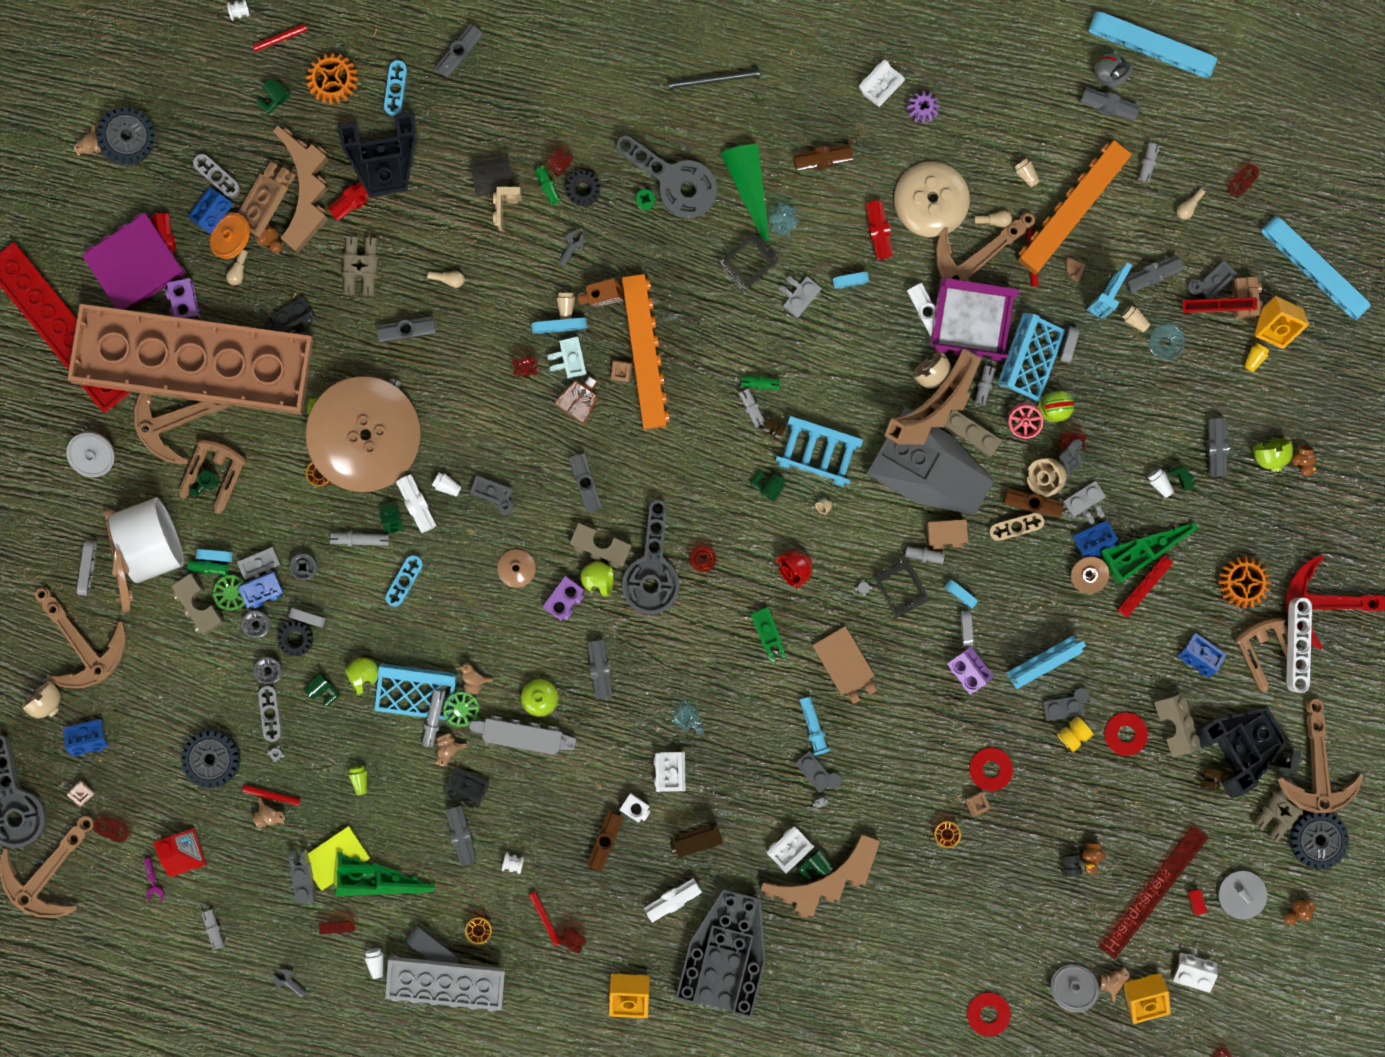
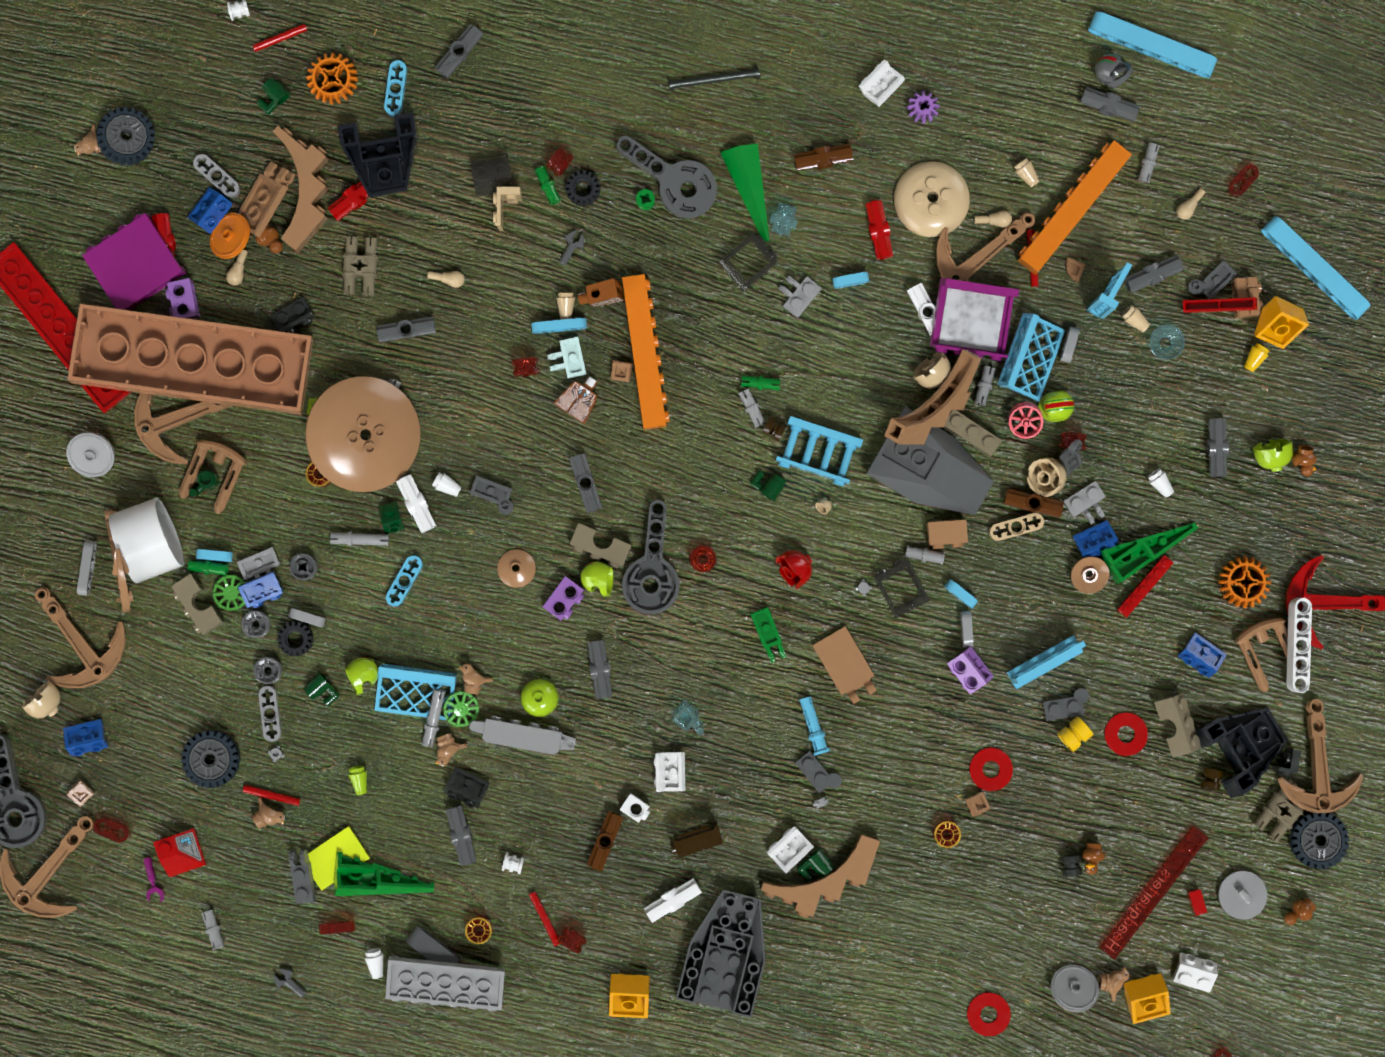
(1186, 479): dark green bracket -> none

